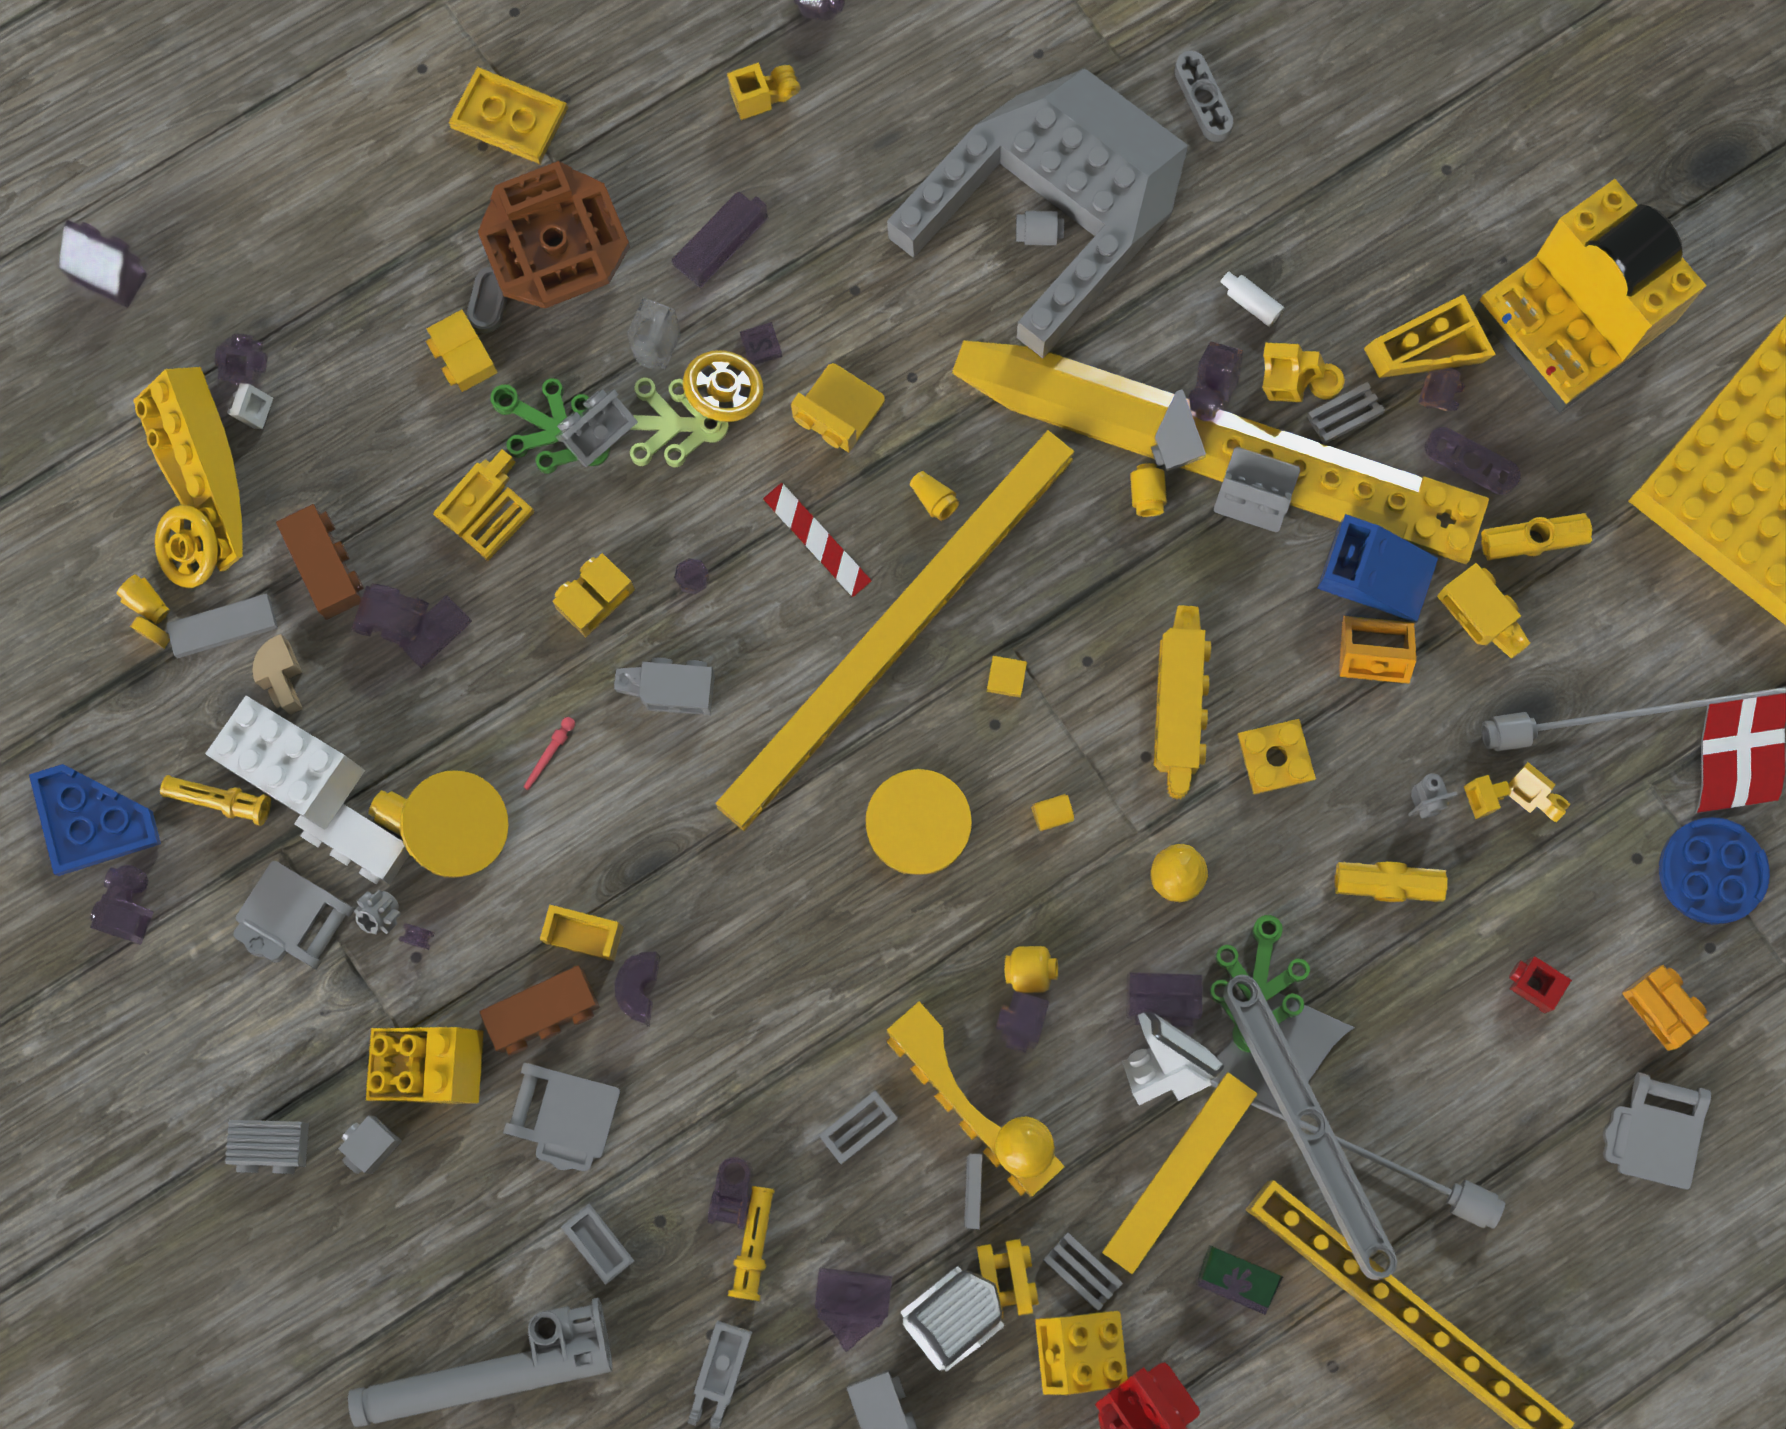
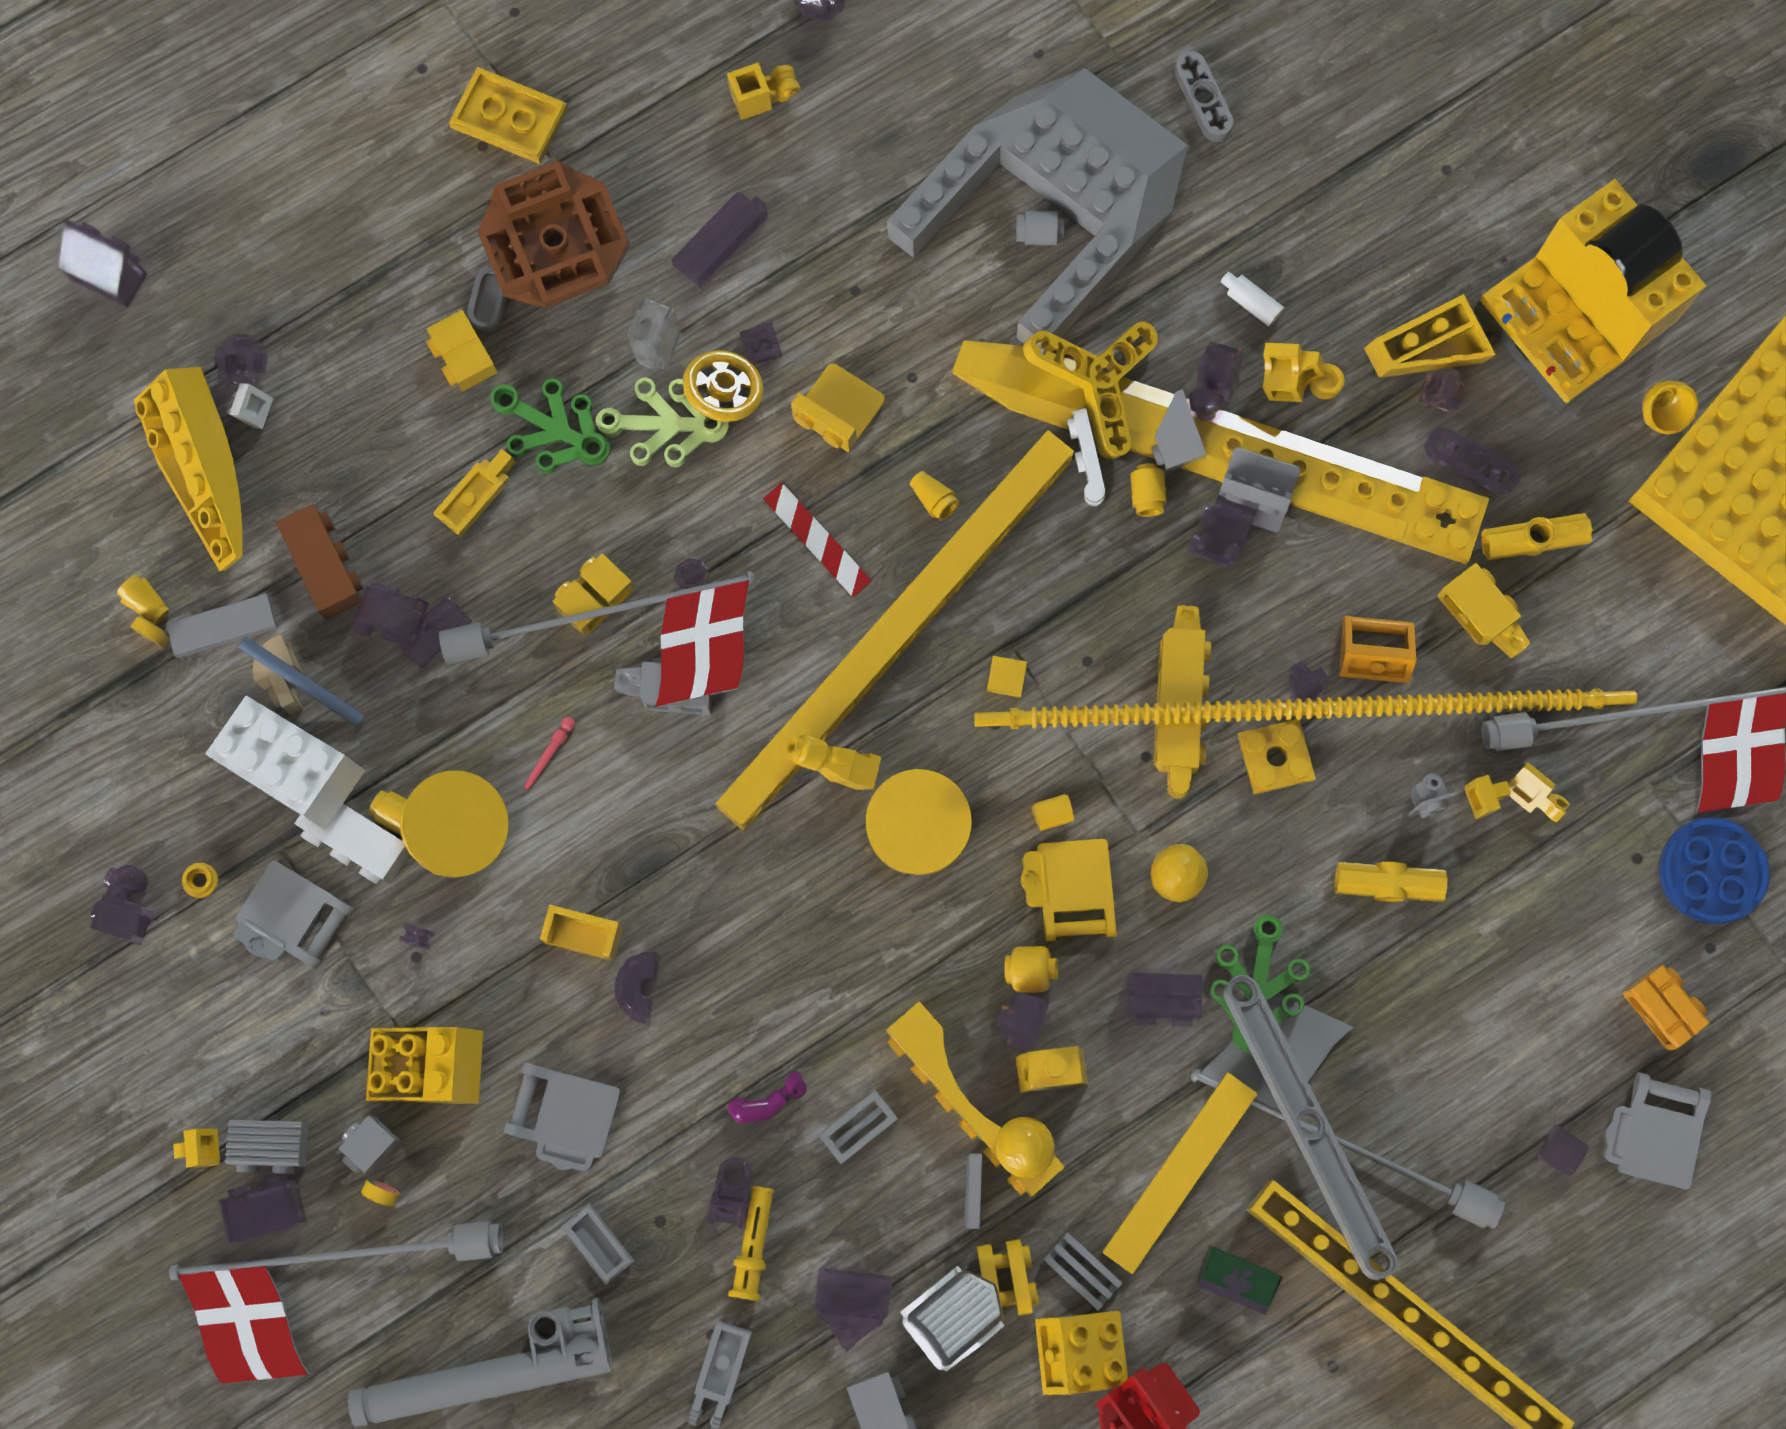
(87, 820): blue plate -> none
(186, 546): yellow plate -> none
(192, 873): none -> yellow plate
(199, 1148): none -> yellow tile
(230, 802): yellow pin -> none
(245, 1315): none -> flag
(261, 1210): none -> clear purple brick
(300, 681): none -> sand blue piece
(377, 912): light grey gear -> none
(380, 1192): none -> yellow tile
(488, 552): yellow tile -> none
(540, 1011): dark orange brick -> none
(595, 427): light grey bracket -> none
(698, 638): none -> flag
(765, 1109): none -> magenta arm
(835, 763): none -> yellow piece
(1051, 1069): none -> yellow torso
(1070, 879): none -> yellow piece
(1084, 377): none -> yellow piece
(1087, 457): none -> white plate
(1170, 1062): white piece -> none
(1223, 532): none -> clear purple cylinder
(1307, 683): none -> clear purple tile
(1369, 399): light grey tile -> none
(1377, 569): blue slope -> none
(1551, 983): red brick -> none
(1562, 1150): none -> clear purple brick
(1595, 698): none -> yellow hose
(1669, 406): none -> yellow piece

